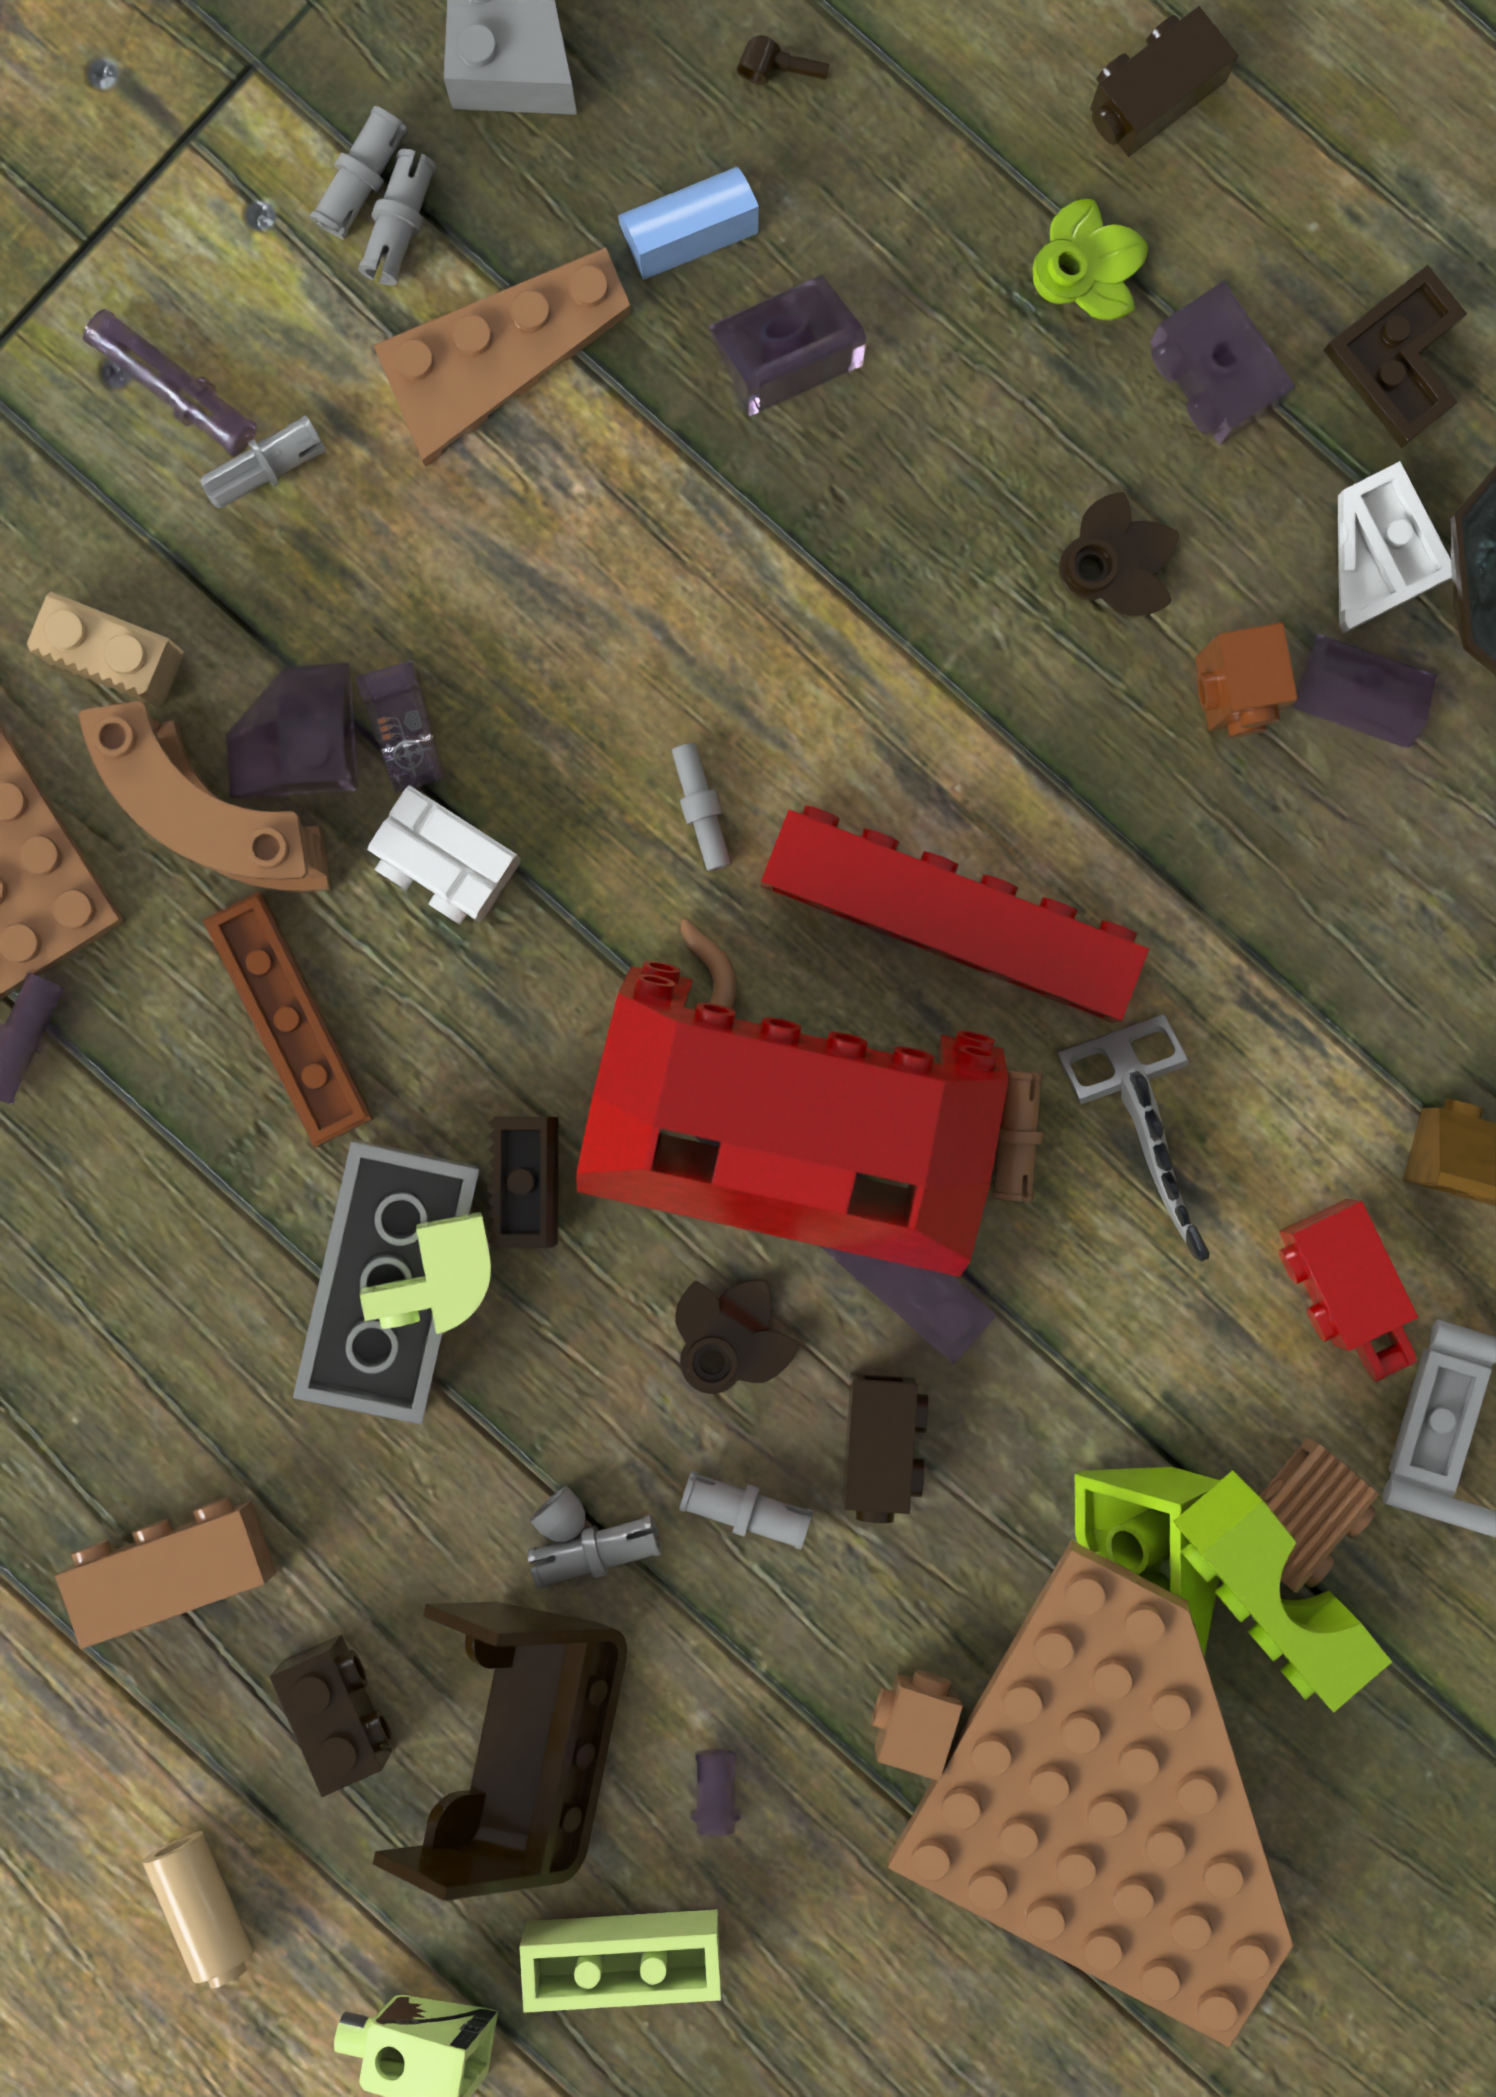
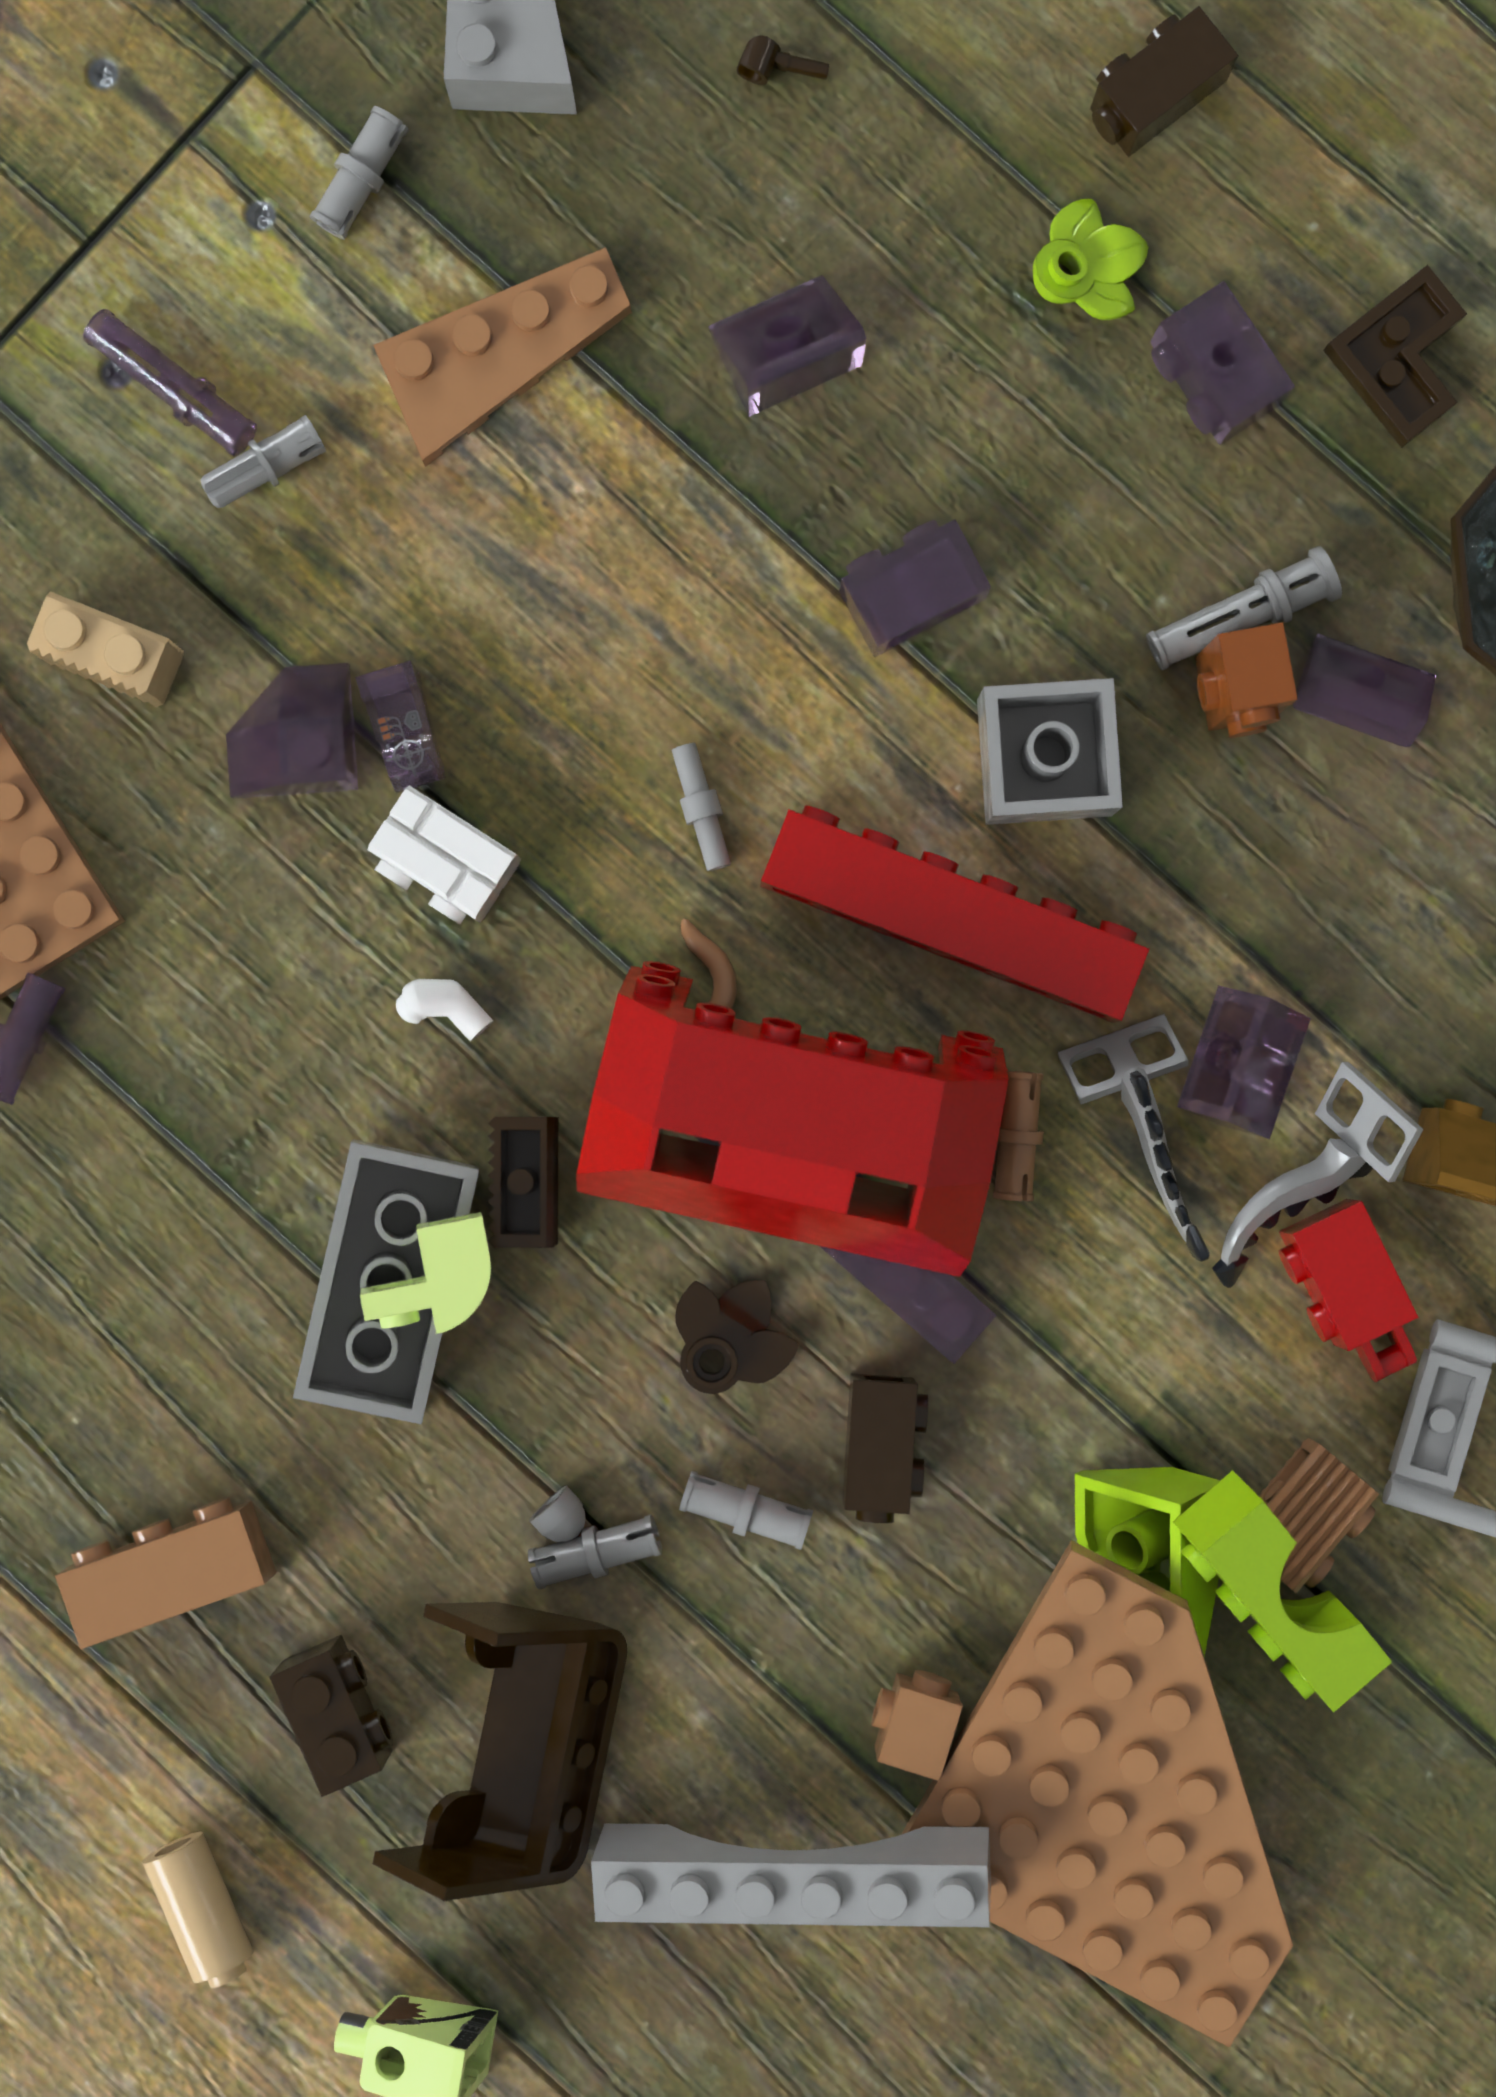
(165, 796): medium nougat fence -> none
(288, 1019): dark orange tile -> none
(397, 217): light grey pin -> none
(440, 999): none -> white arm
(620, 1961): yellowish green brick -> none
(690, 222): light blue brick -> none
(715, 1793): clear purple pin -> none
(904, 1880): none -> light grey arch
(913, 586): none -> clear purple brick
(1049, 751): none -> light grey brick
(1126, 555): dark brown plate -> none
(1244, 1061): none -> brick
(1270, 589): none -> light grey pin
(1320, 1179): none -> light grey piece
(1385, 547): white wing -> none

